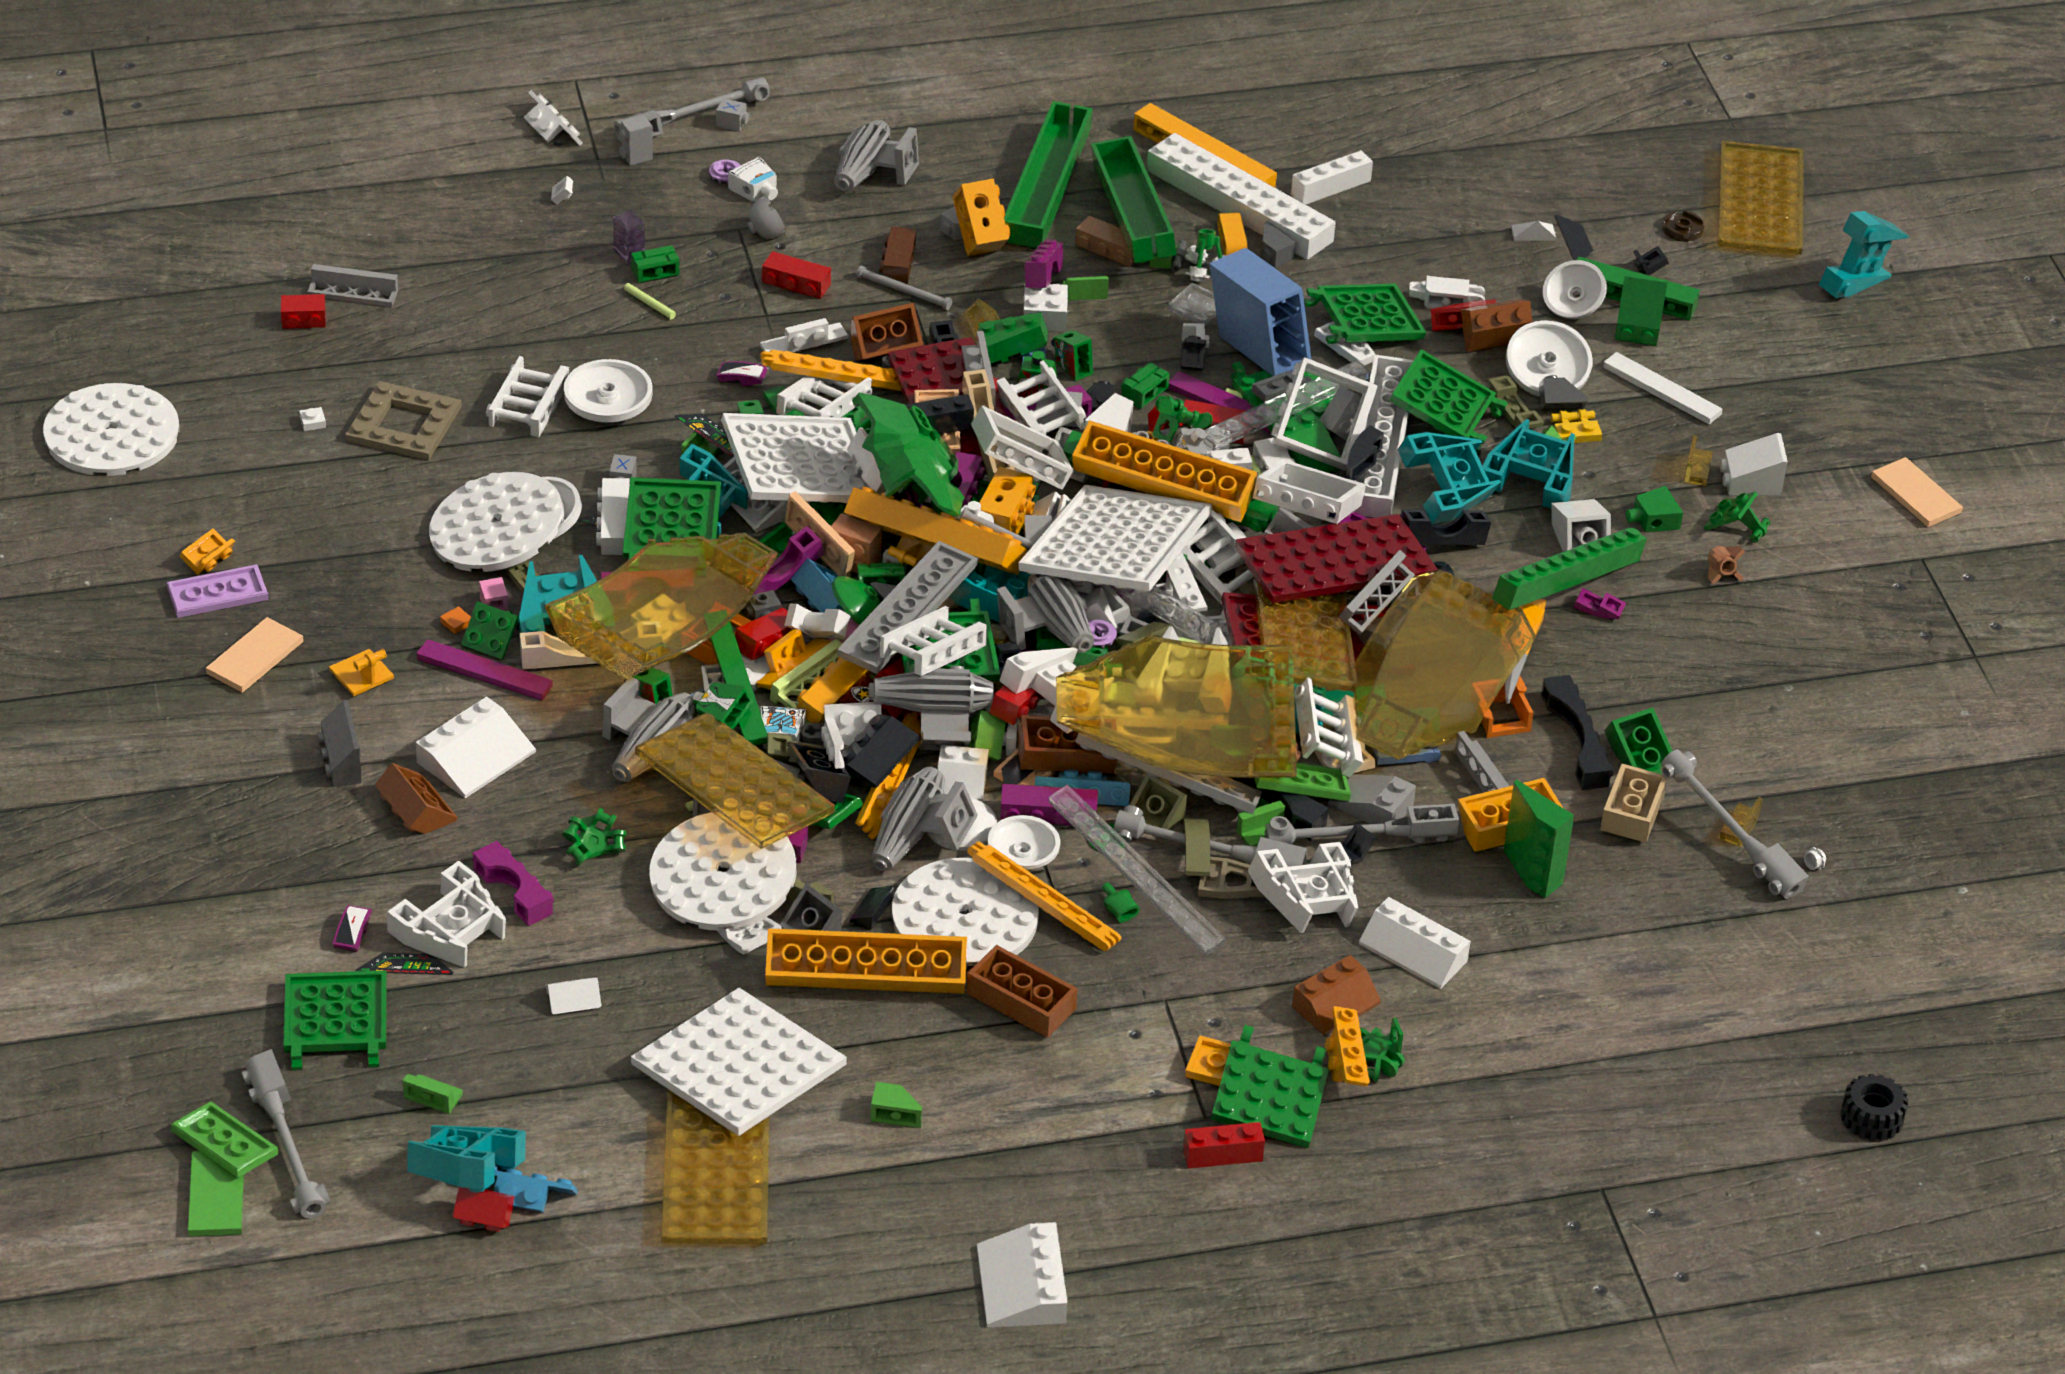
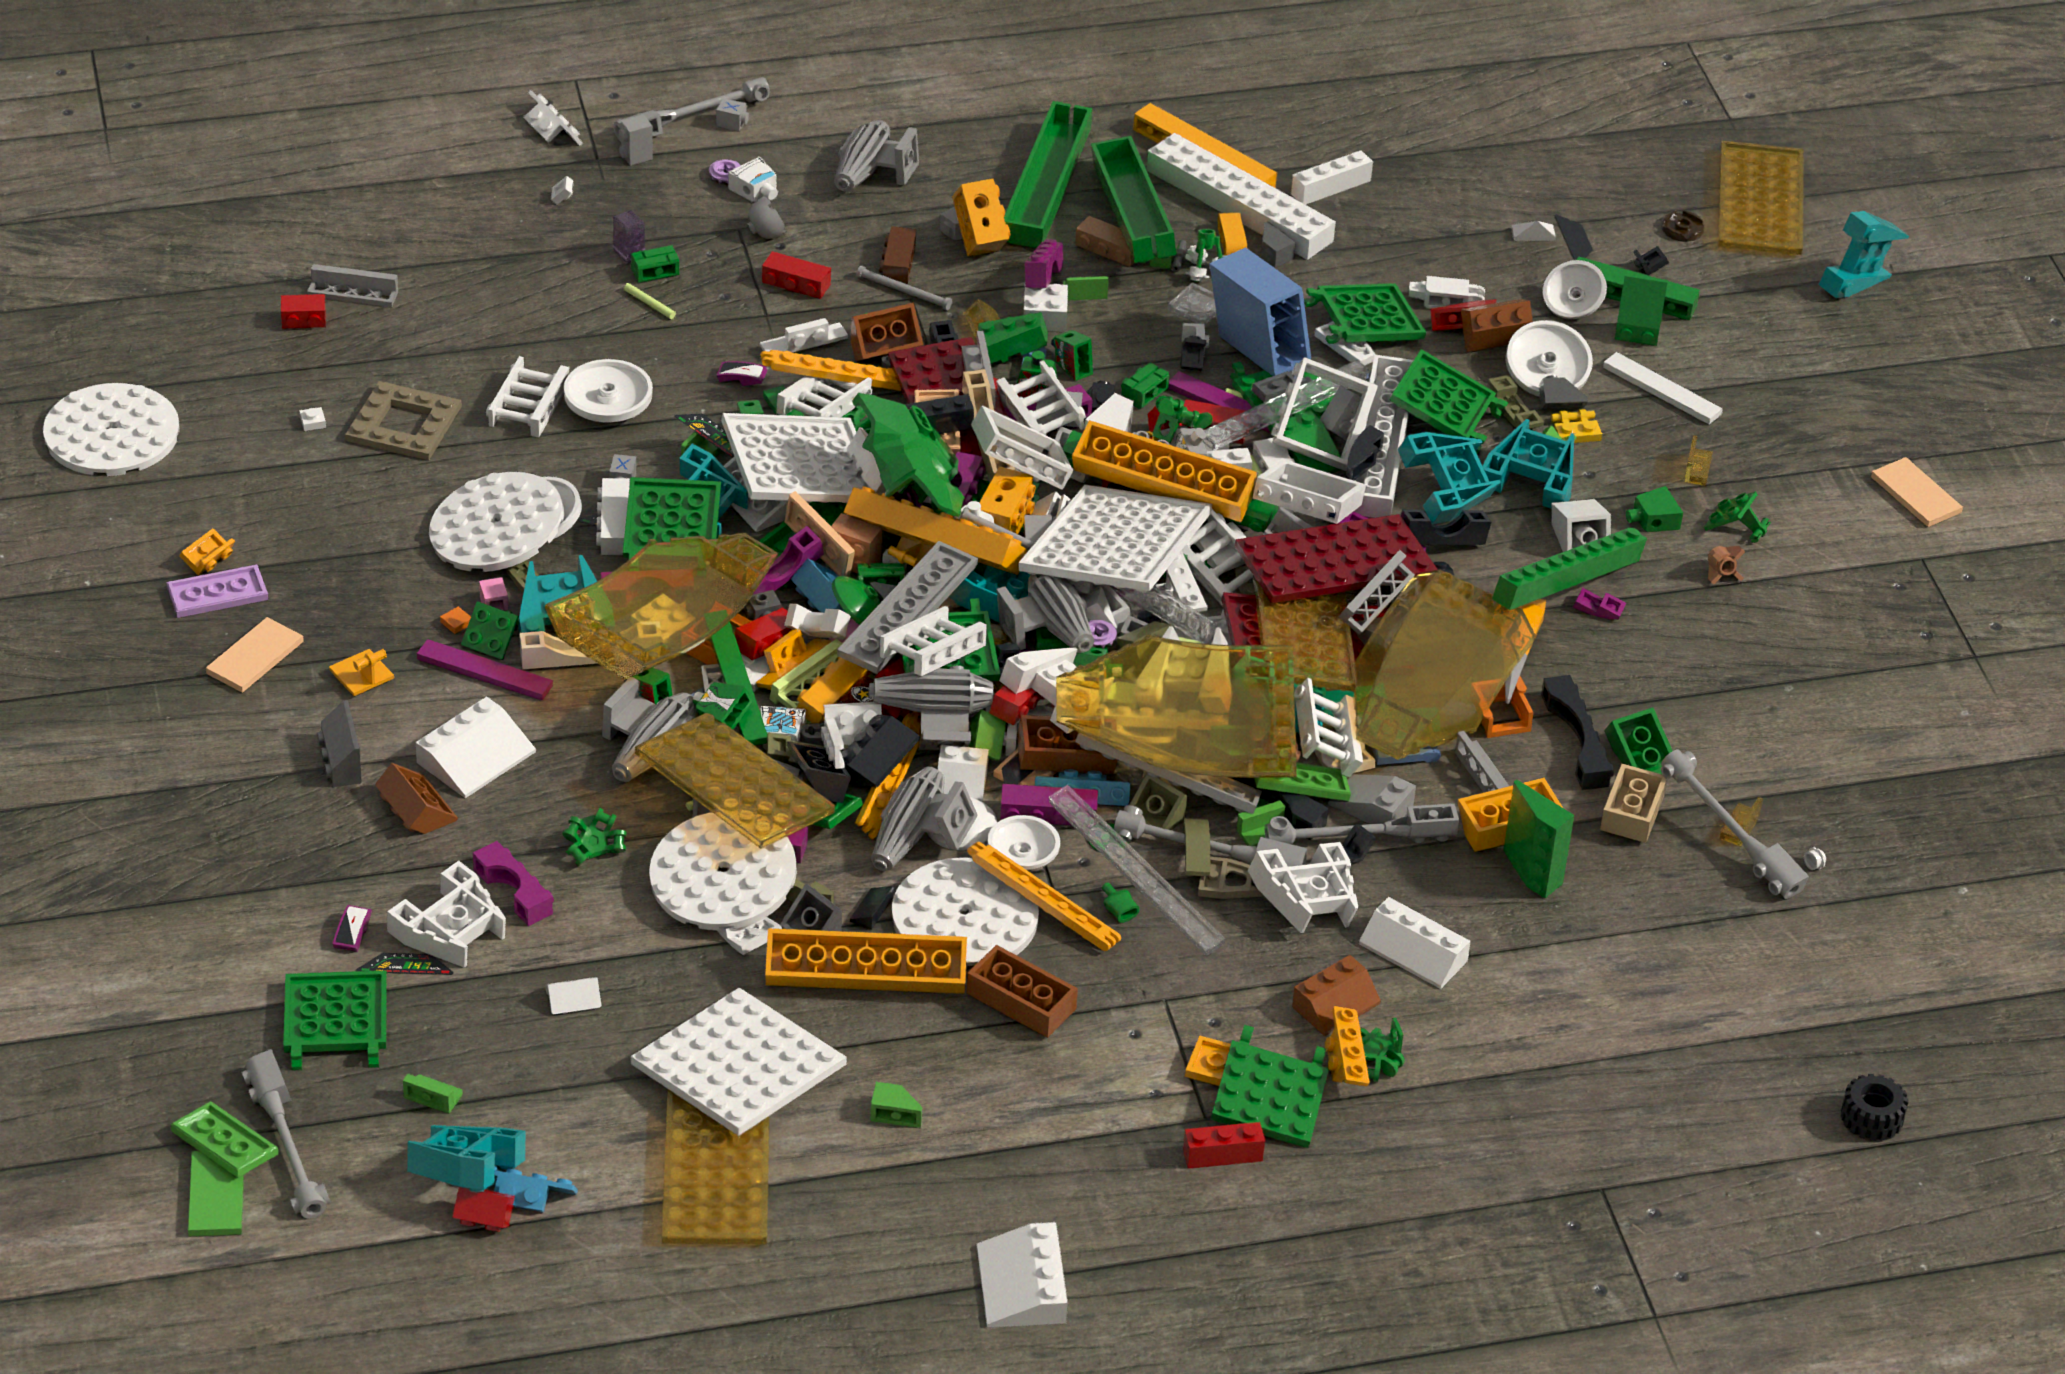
(1755, 467): white slope -> none

